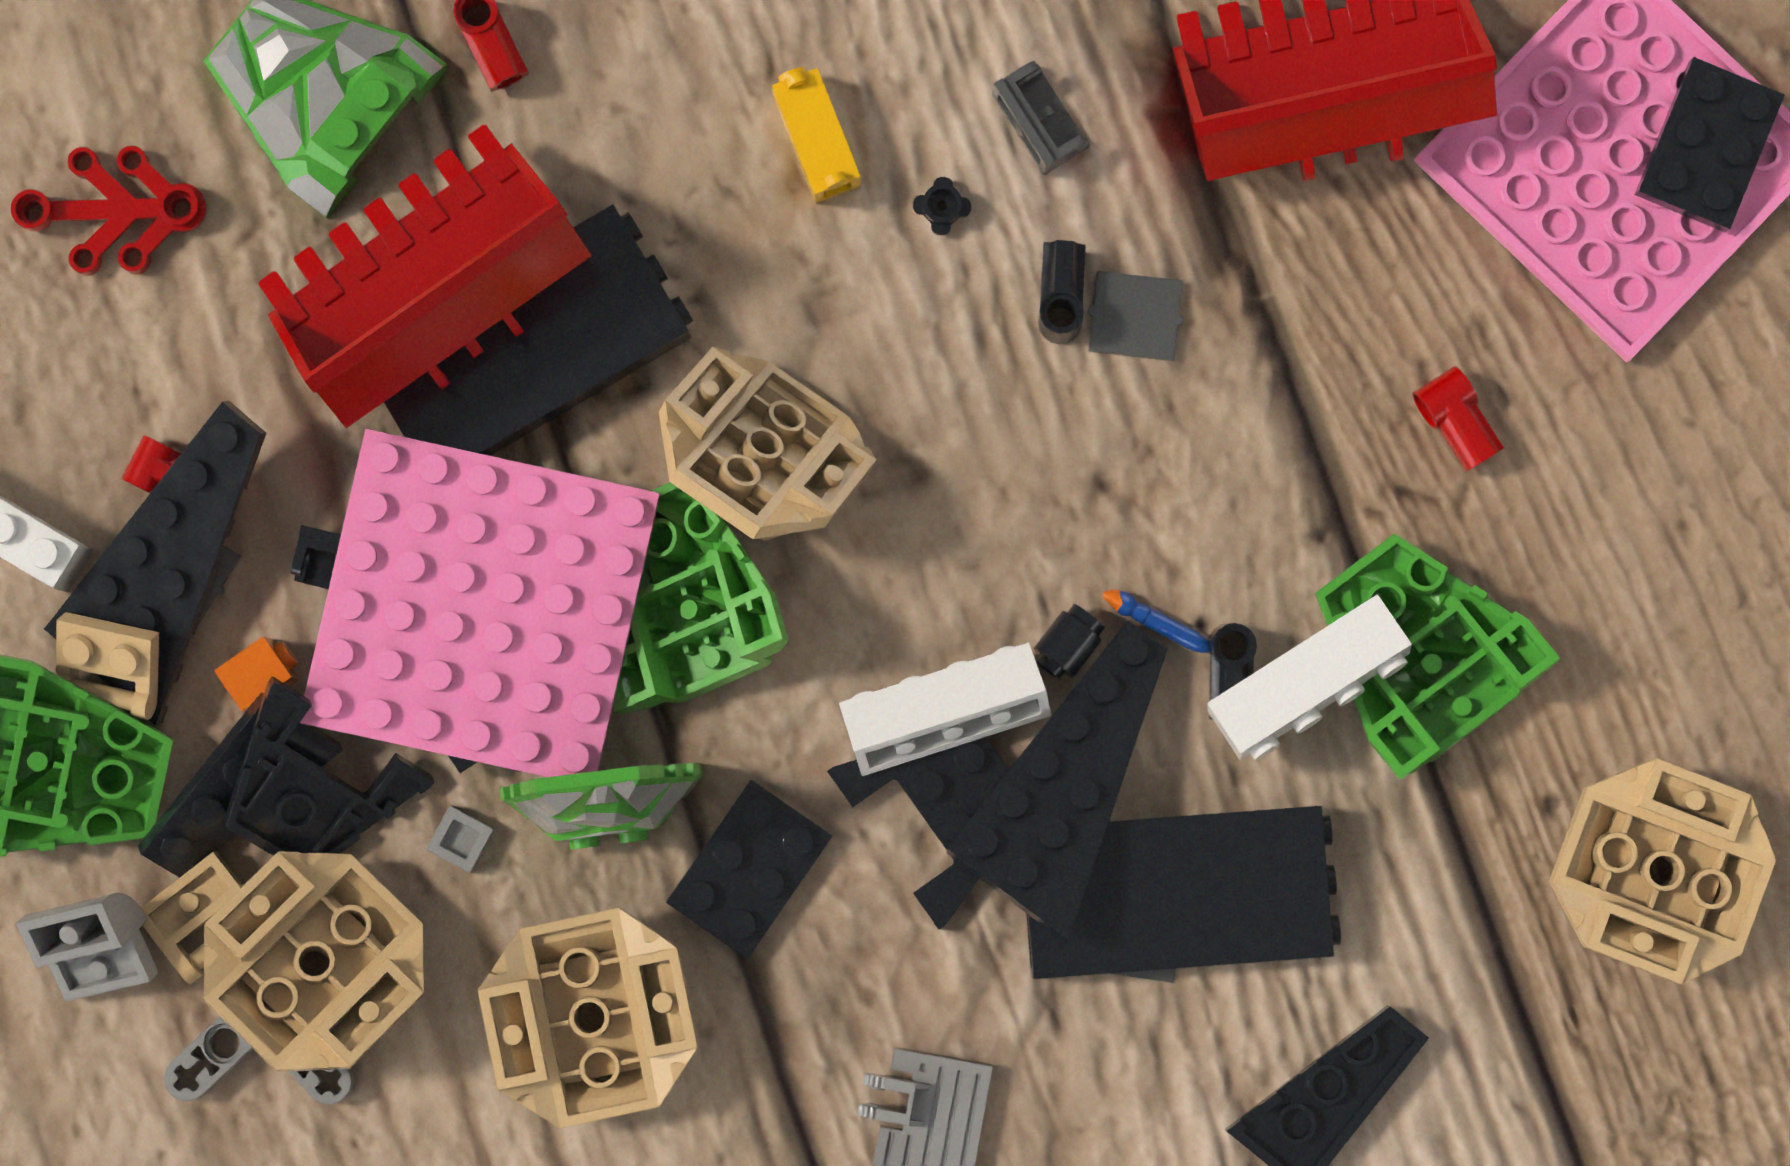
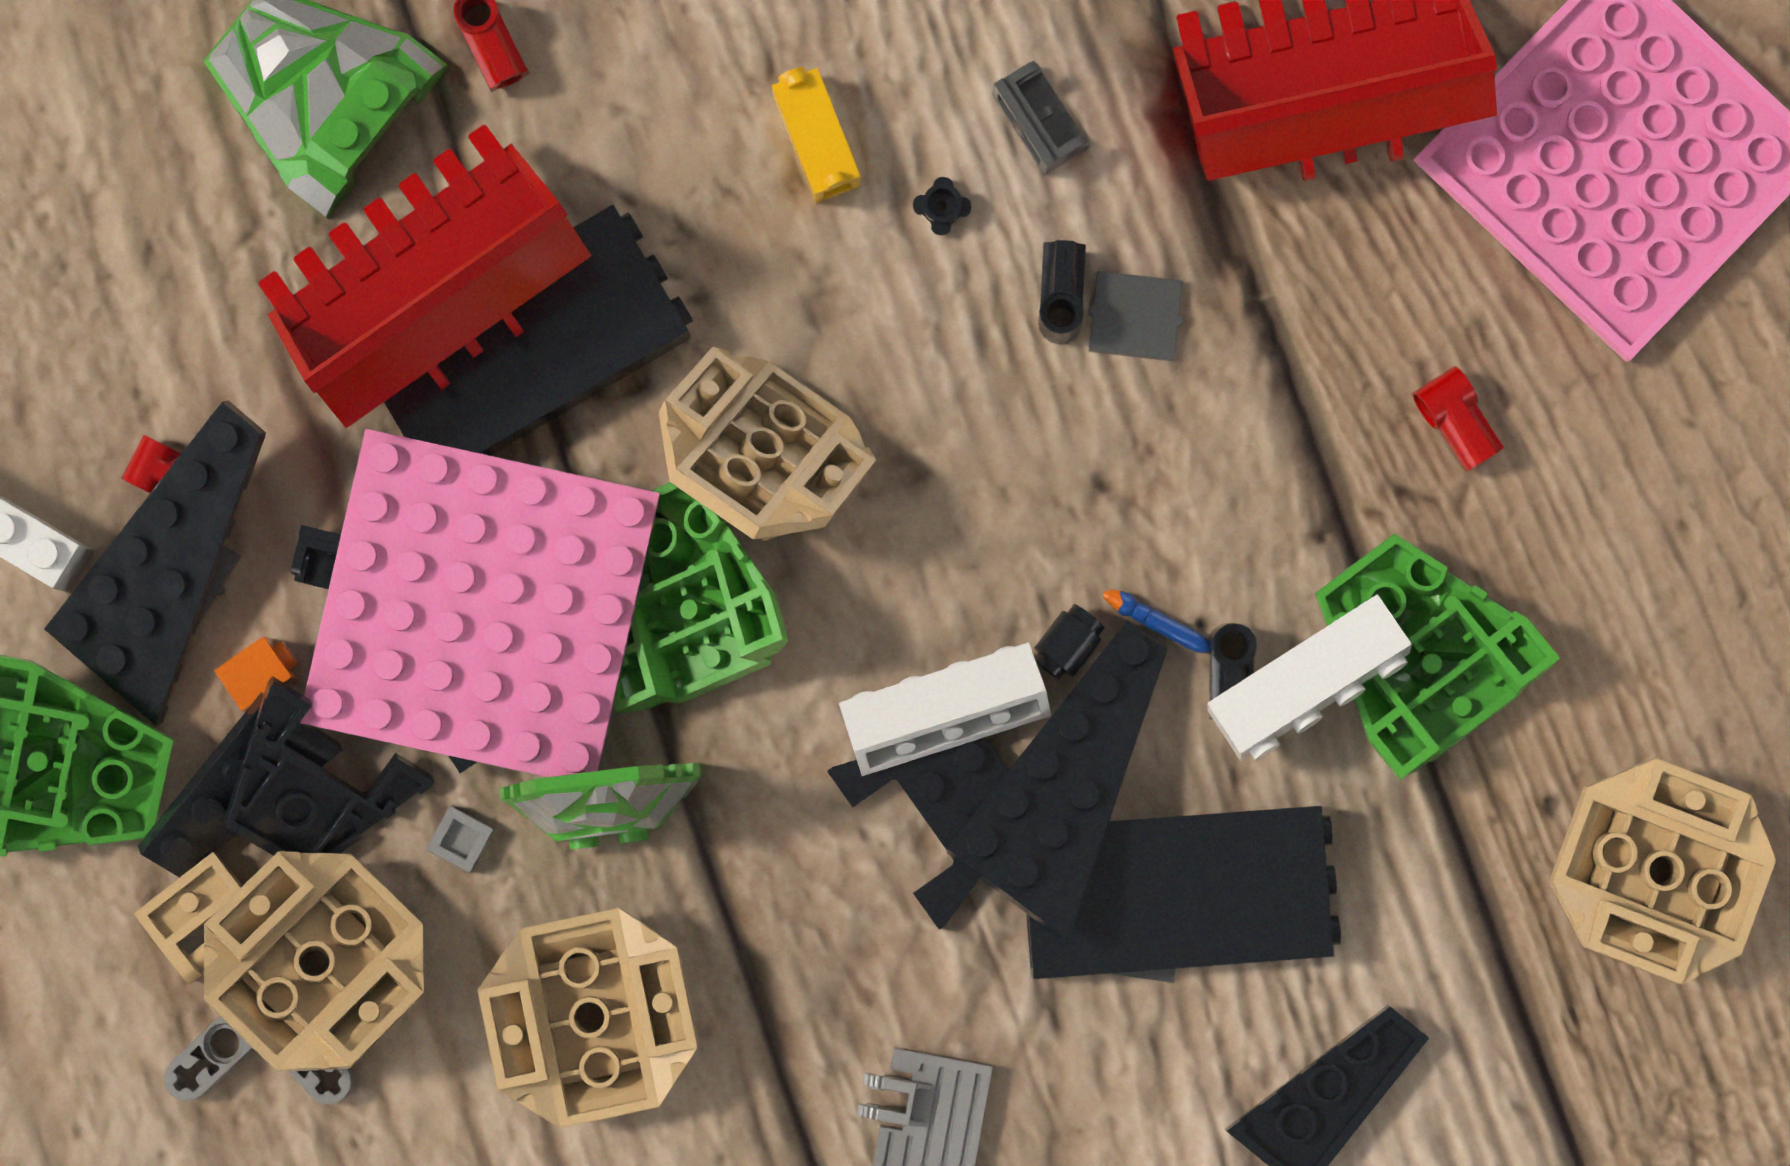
(90, 945): light grey brick -> none
(113, 652): tan plate -> none
(118, 209): red plant -> none
(749, 869): black plate -> none
(1709, 144): black plate -> none

